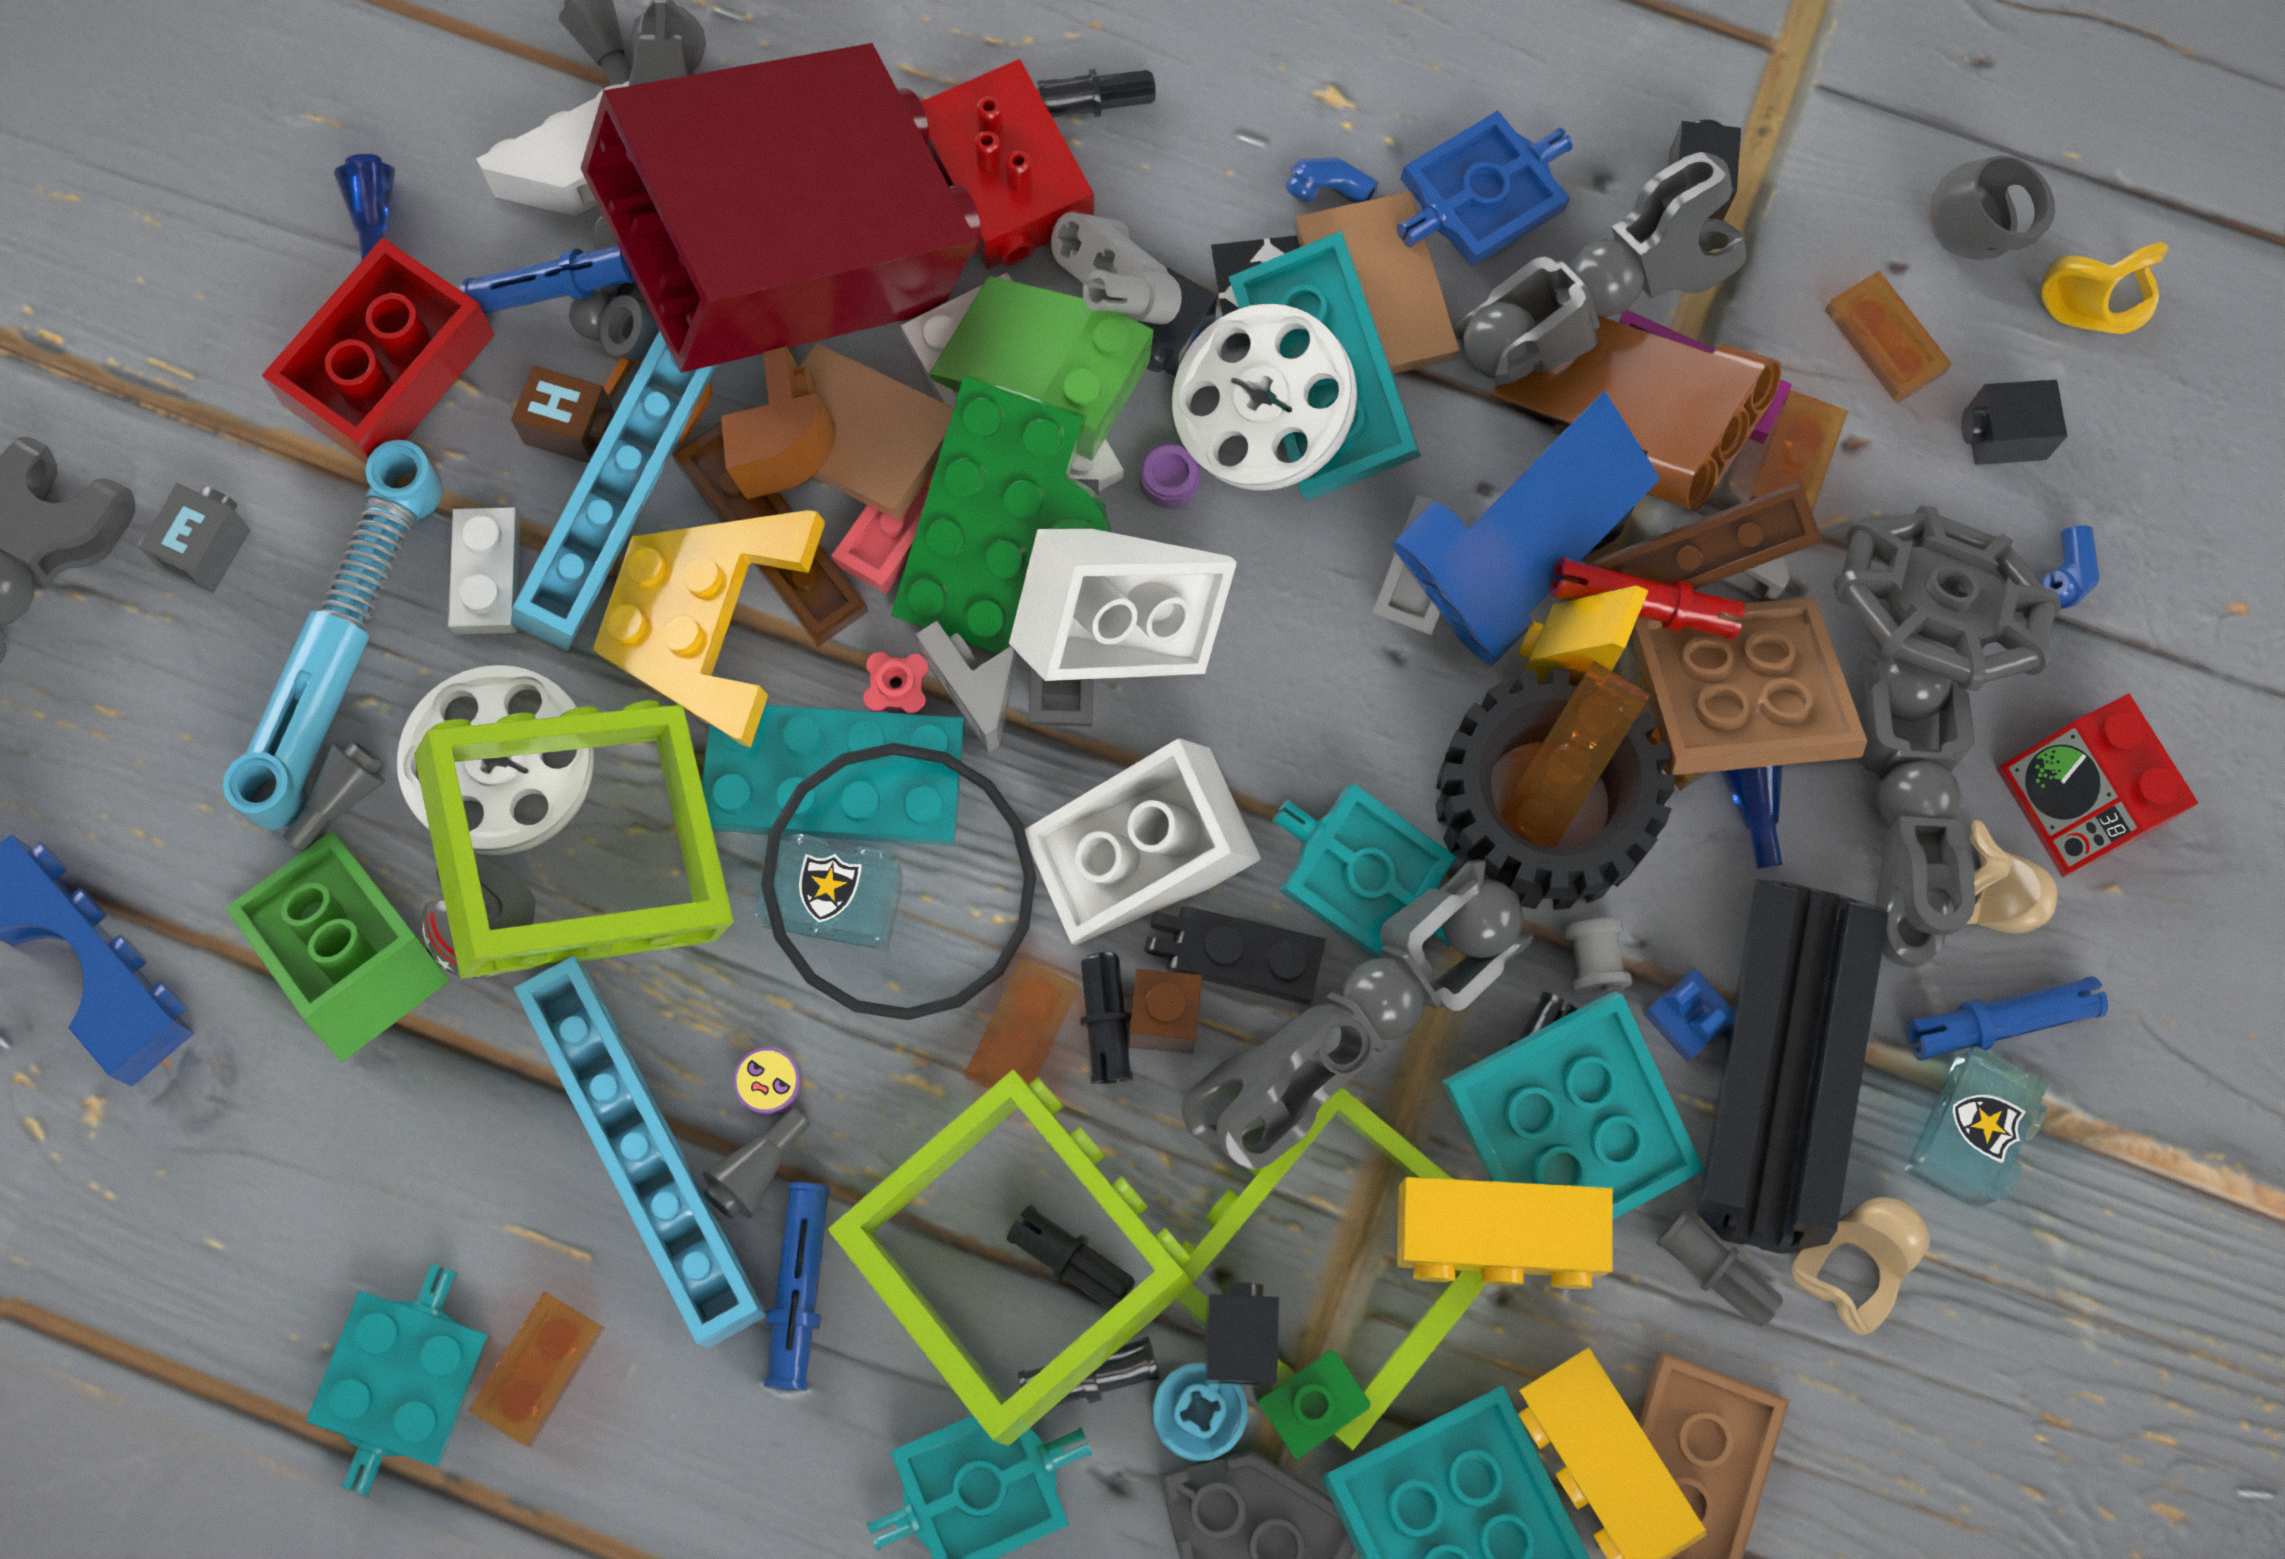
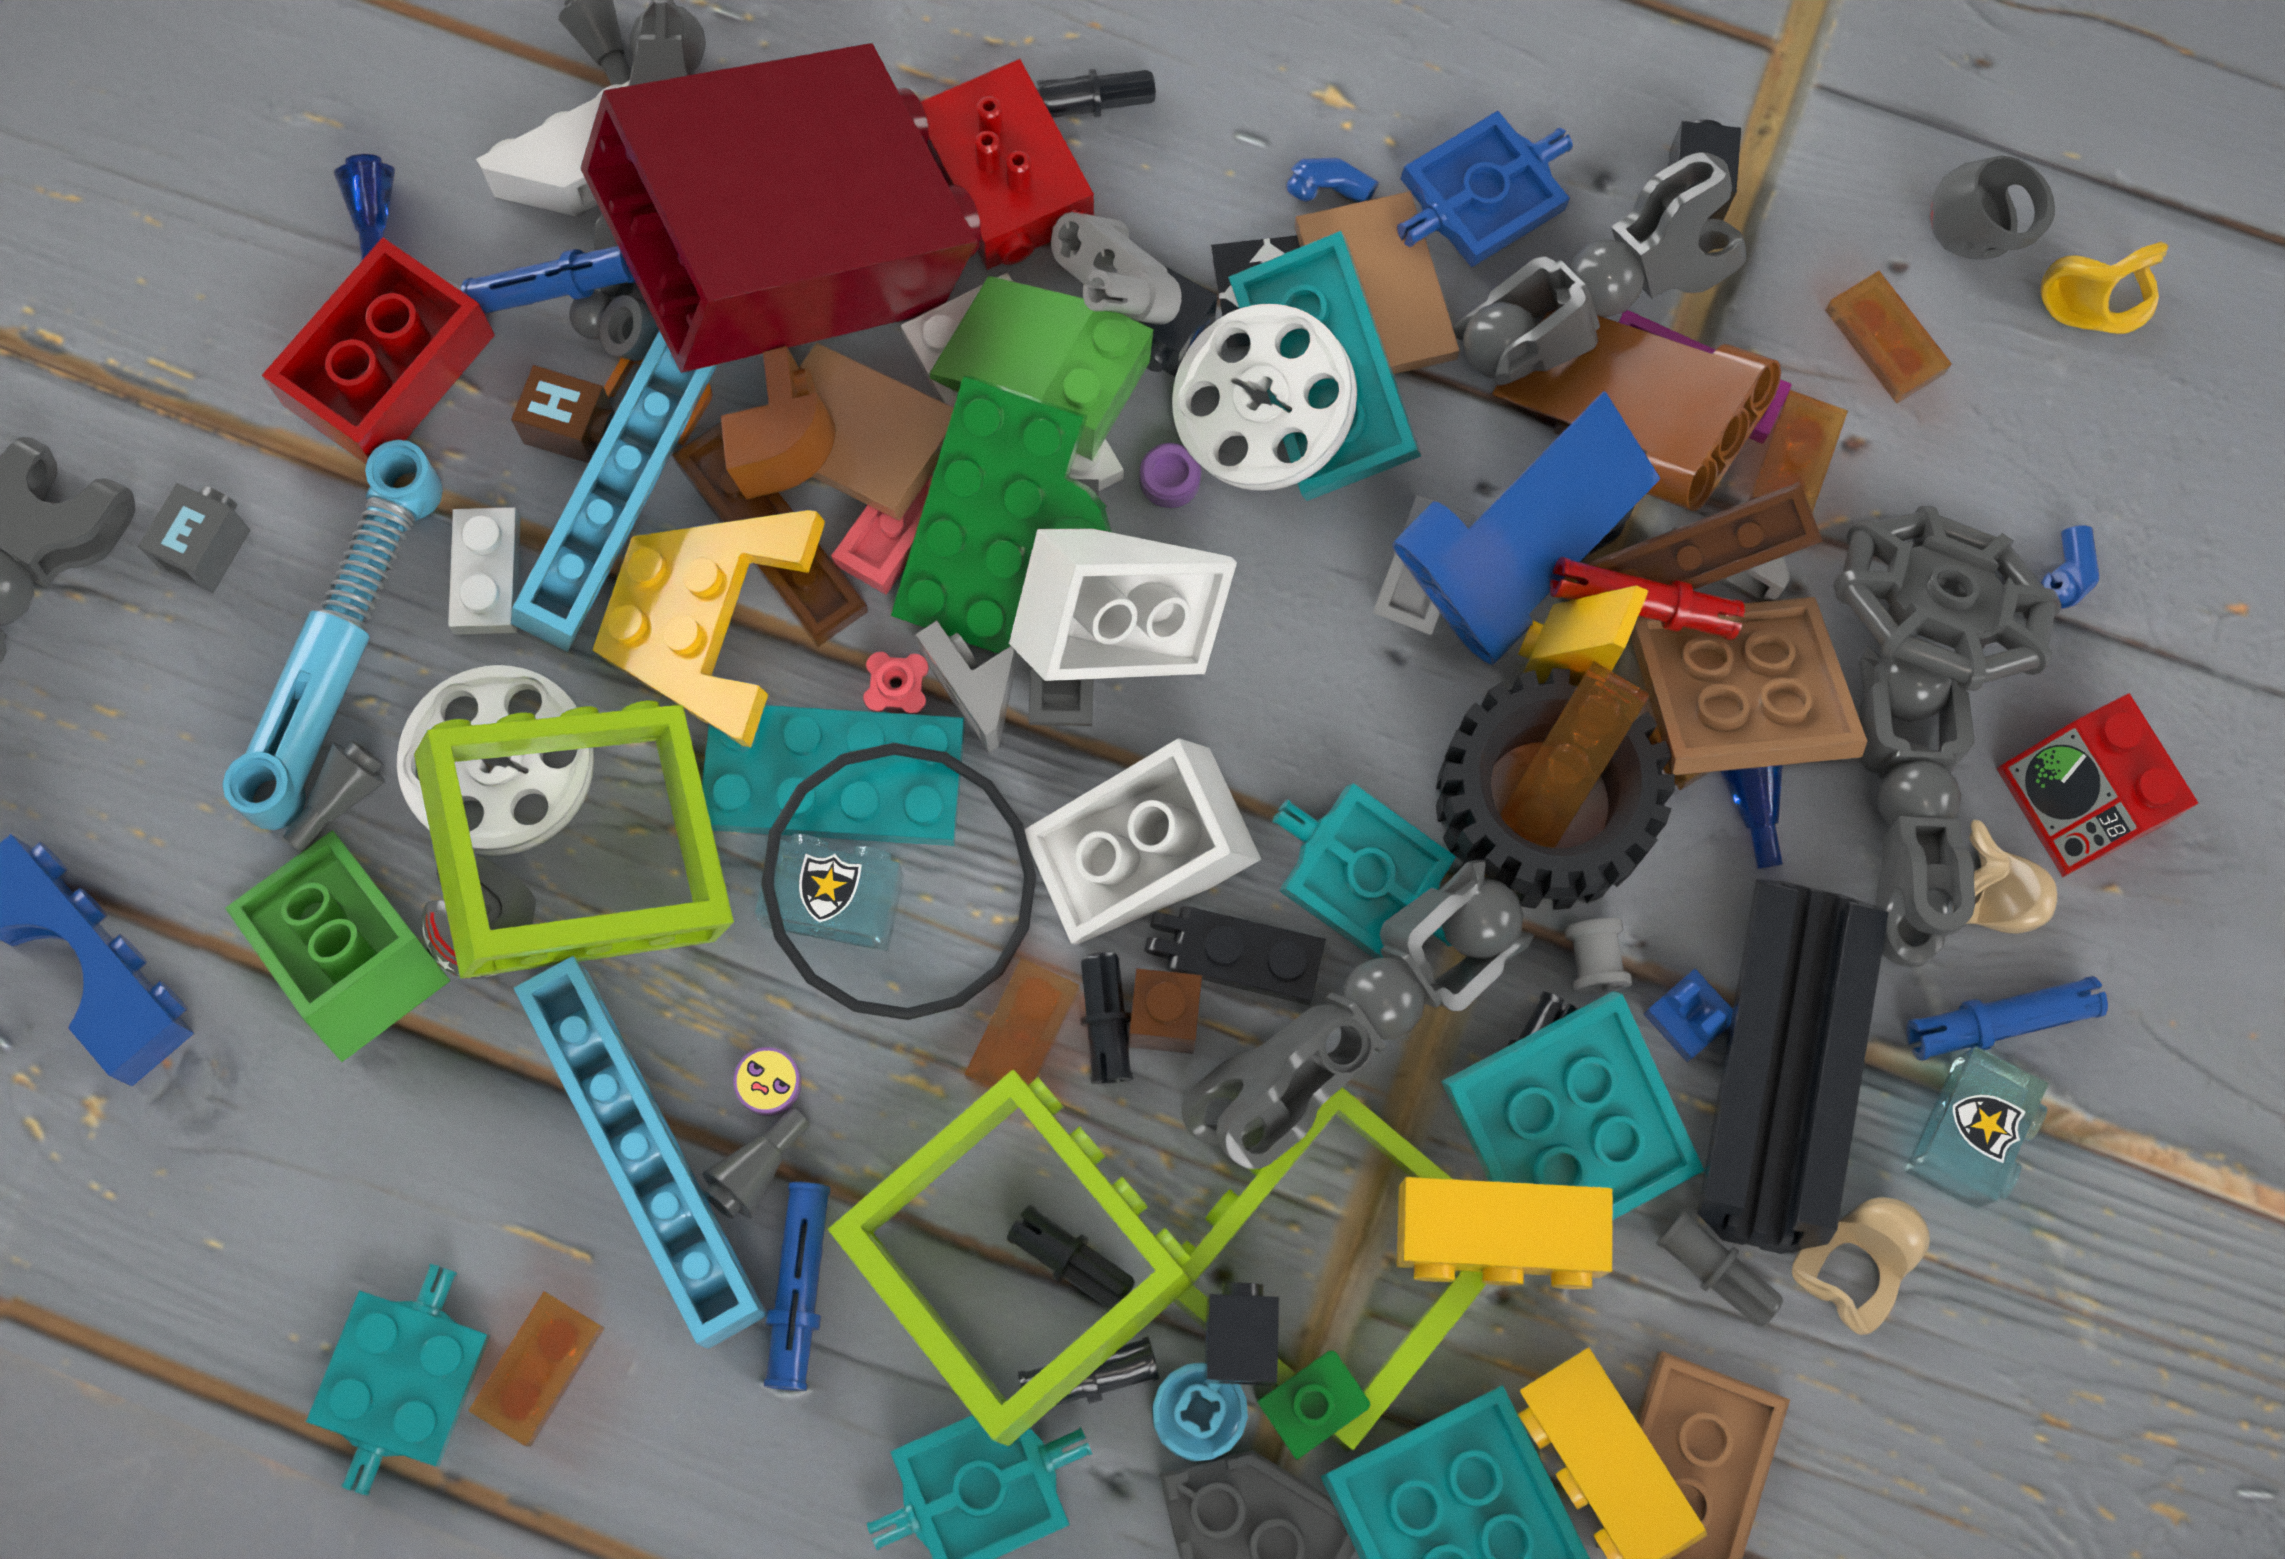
(2014, 422): black brick -> none

